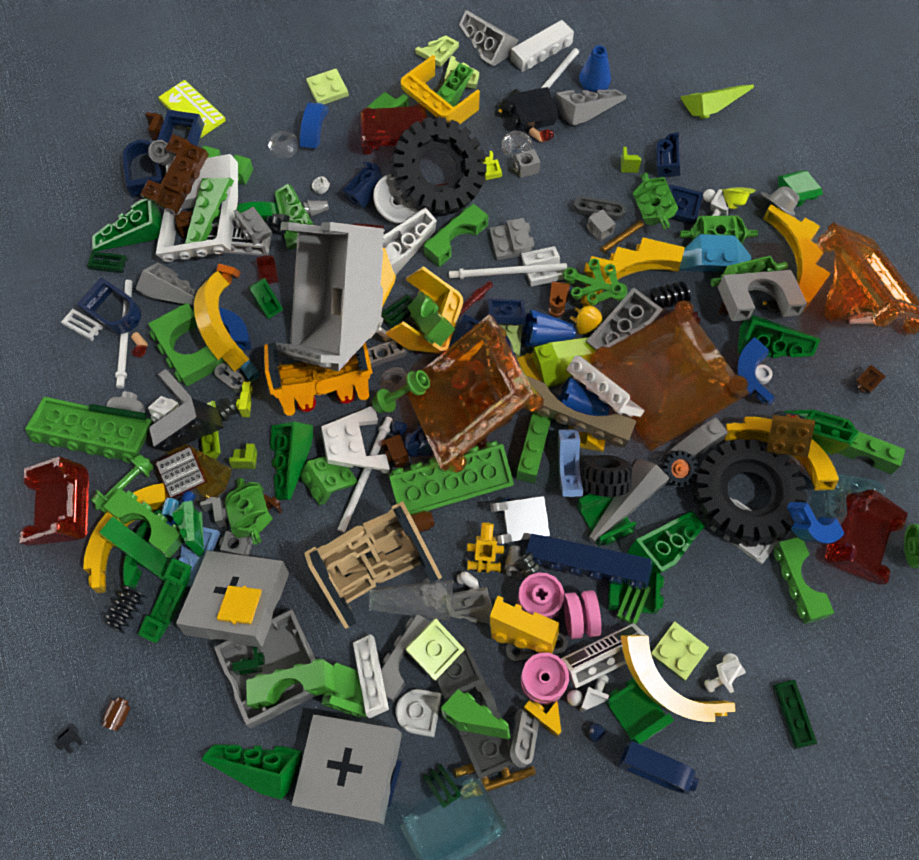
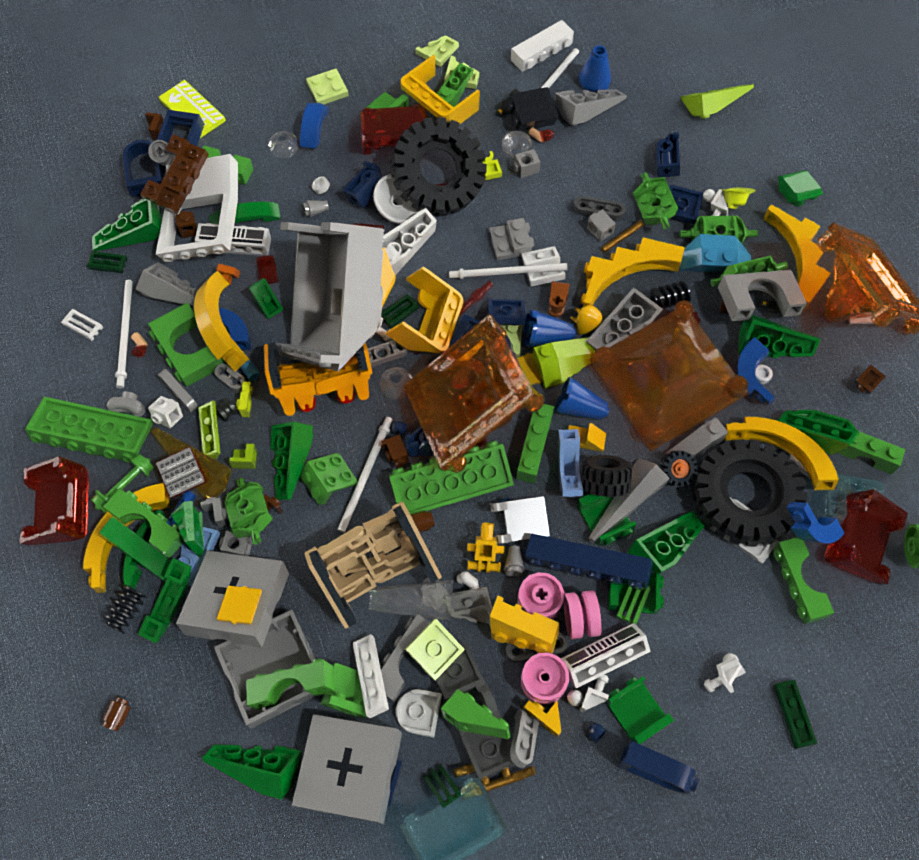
(66, 737): black tile -> none
(98, 294): dark blue window -> none
(117, 412): dark green bar -> none
(169, 507): dark azure hinge -> none
(185, 424): black wedge -> none
(210, 195): bright green wing -> none
(247, 666): dark green bracket -> none
(252, 225): light grey bracket -> none
(275, 222): black tile -> none
(290, 205): bright green wing -> none
(345, 444): white wing -> none
(416, 382): bright green piece -> none
(431, 323): bright green arch -> none
(470, 221): bright green arch -> none
(488, 39): light grey wedge -> none
(527, 564): pearl dark grey wheel -> none
(596, 284): bright green plant -> none
(604, 387): white bracket -> none
(611, 428): dark tan arch -> none
(629, 163): lime panel -> none
(644, 672): arch -> none
(679, 651): yellowish green plate -> none
(784, 198): light grey piece -> none
(790, 434): pearl gold plate -> none

